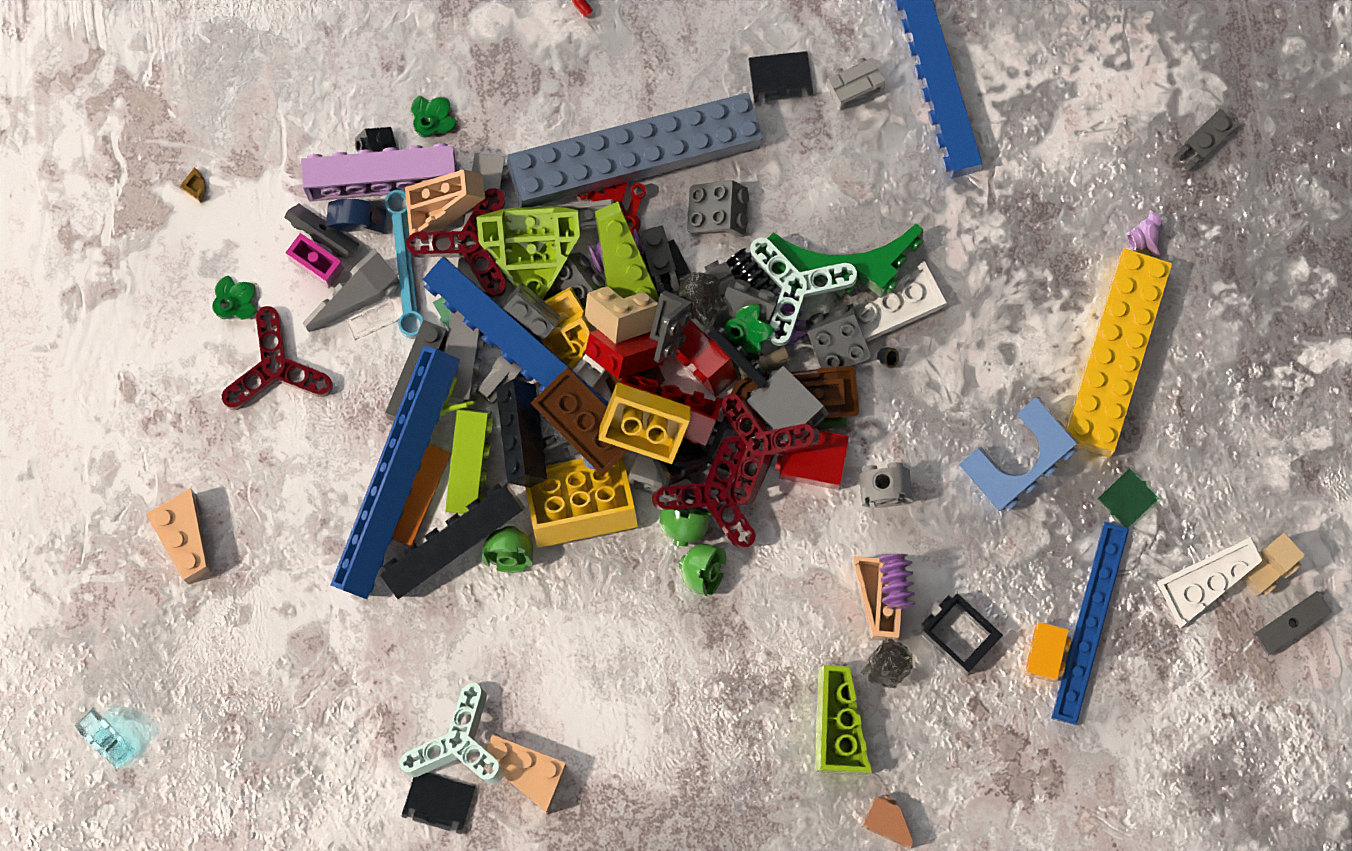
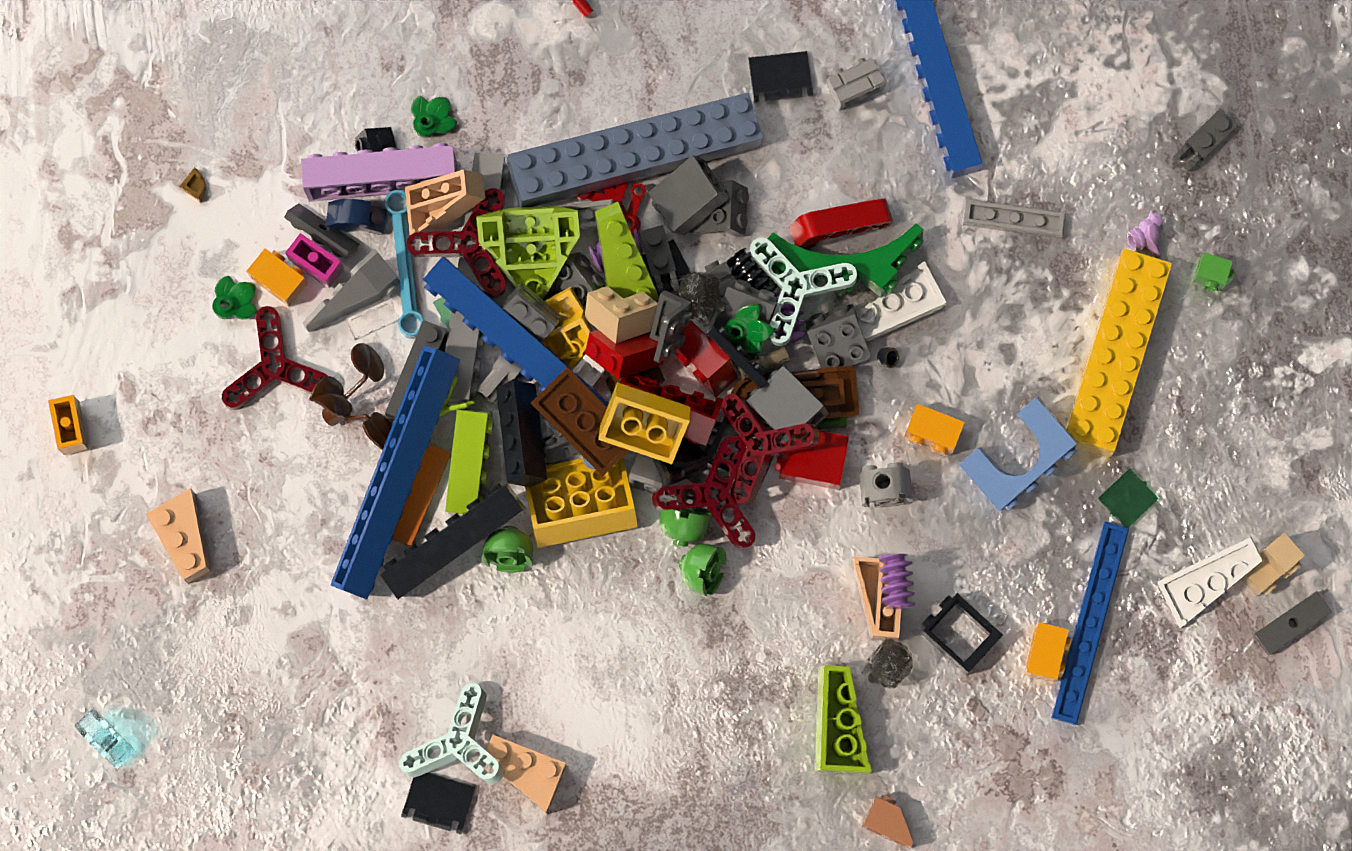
(68, 424): none -> light orange brick
(276, 276): none -> light orange brick
(330, 395): none -> reddish brown plant
(688, 195): none -> dark grey brick
(840, 221): none -> red beam
(934, 430): none -> light orange brick
(1014, 219): none -> light grey tile
(1213, 272): none -> bright green brick

